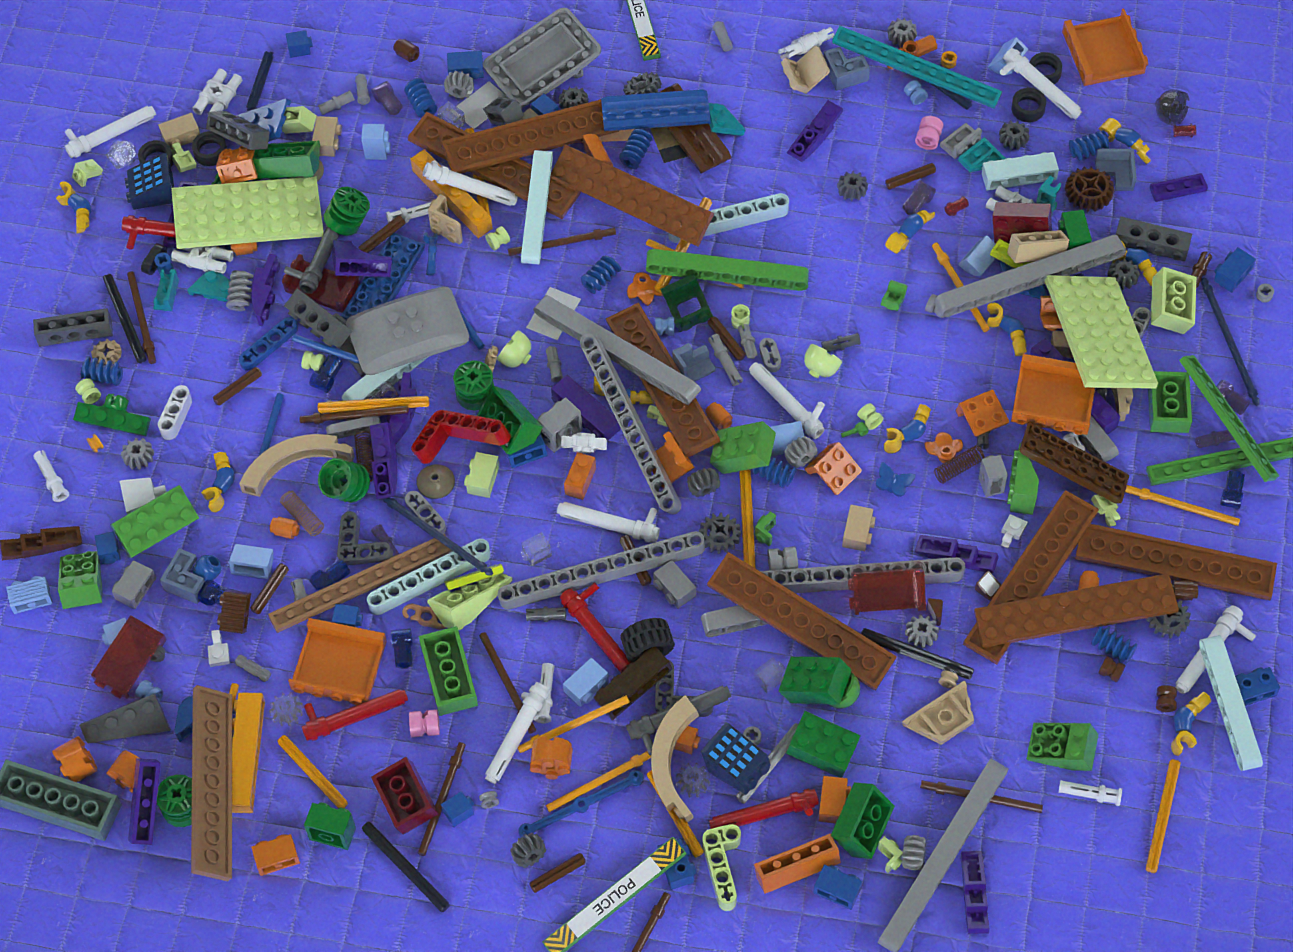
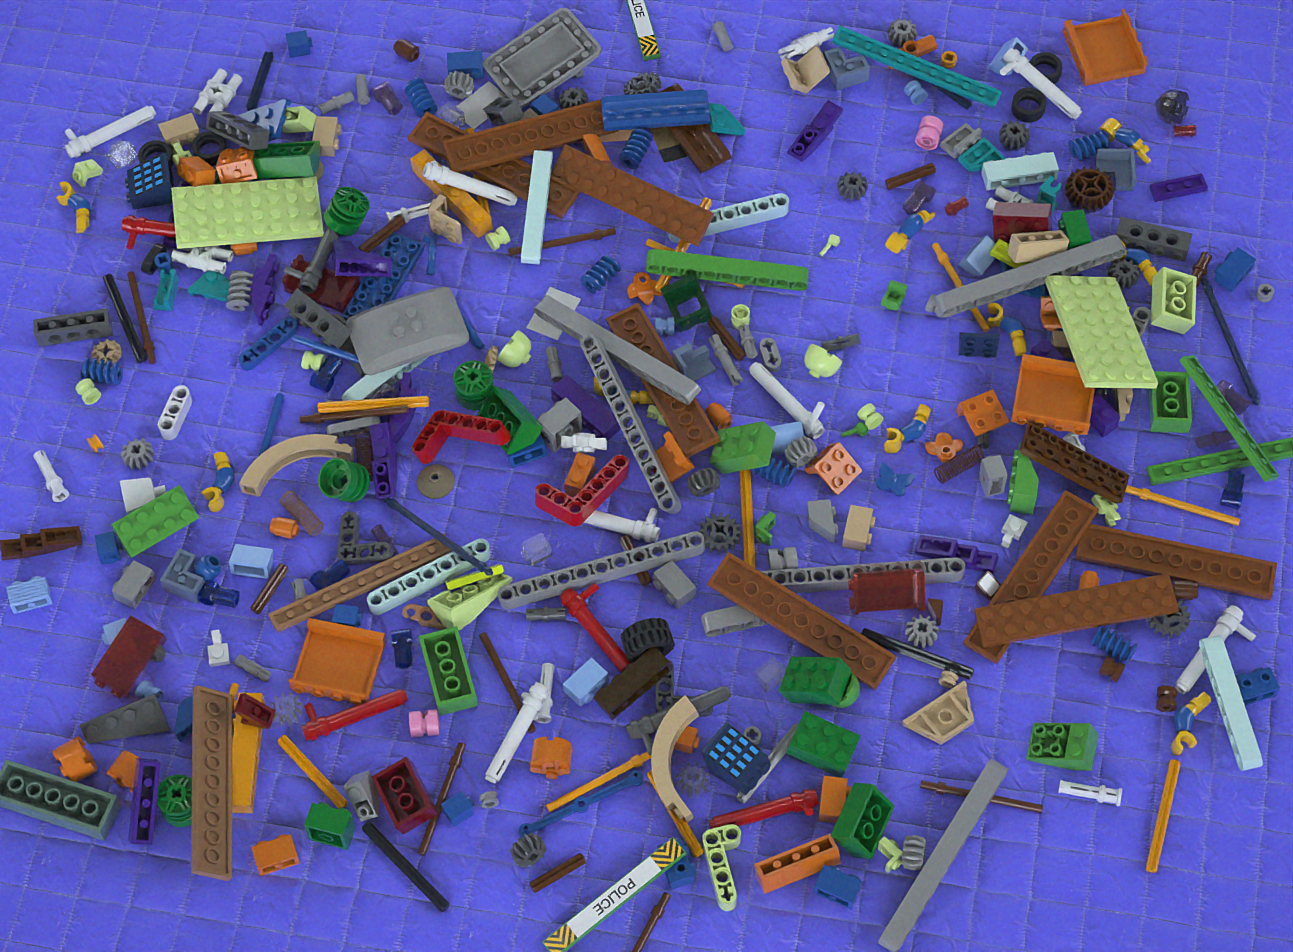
(80, 580): bright green slope -> none
(112, 416): green plate -> none
(196, 171): none -> orange brick
(234, 611): reddish brown brick -> none
(237, 386): reddish brown axle -> none
(254, 712): none -> dark red slope
(363, 795): none -> light grey slope
(375, 141): light blue brick -> none
(424, 505): light grey beam -> none
(482, 474): yellowish green brick -> none
(576, 722): light orange bar -> none
(578, 509): none -> red beam
(820, 519): none -> light grey slope
(833, 240): none -> yellowish green hand
(974, 892): dark purple slope -> none
(978, 344): none -> dark blue bracket
(1098, 442): light grey beam -> none

